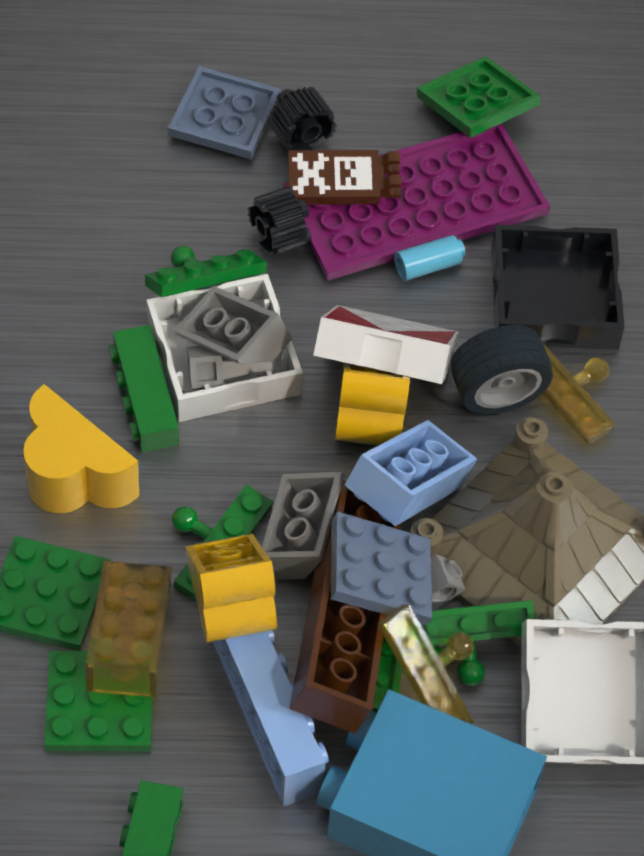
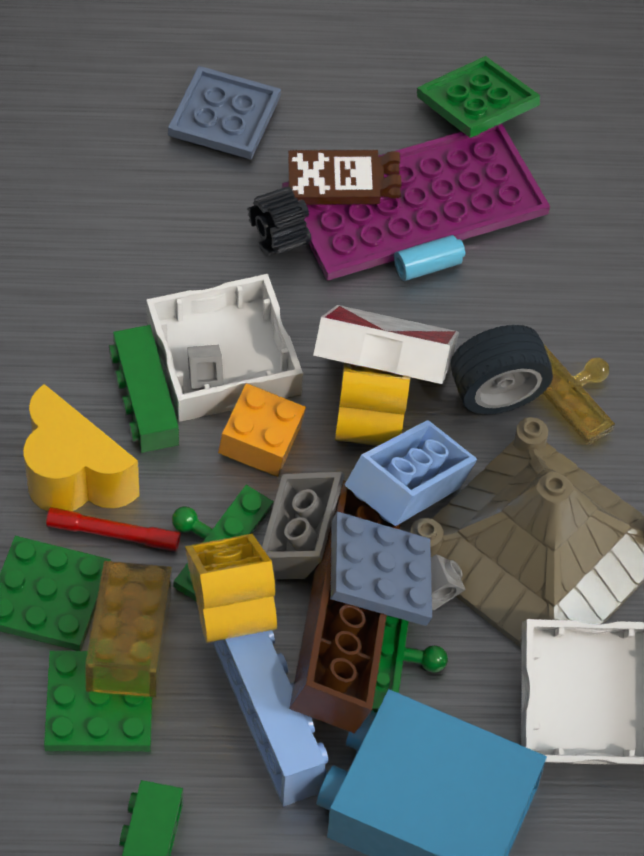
(149, 536): none -> red piece
(192, 274): green plate -> none
(235, 328): light grey slope -> none
(261, 430): none -> light orange brick
(301, 119): black brick -> none
(423, 665): clear yellow plate -> none
(479, 623): green plate -> none
(559, 284): black tile -> none

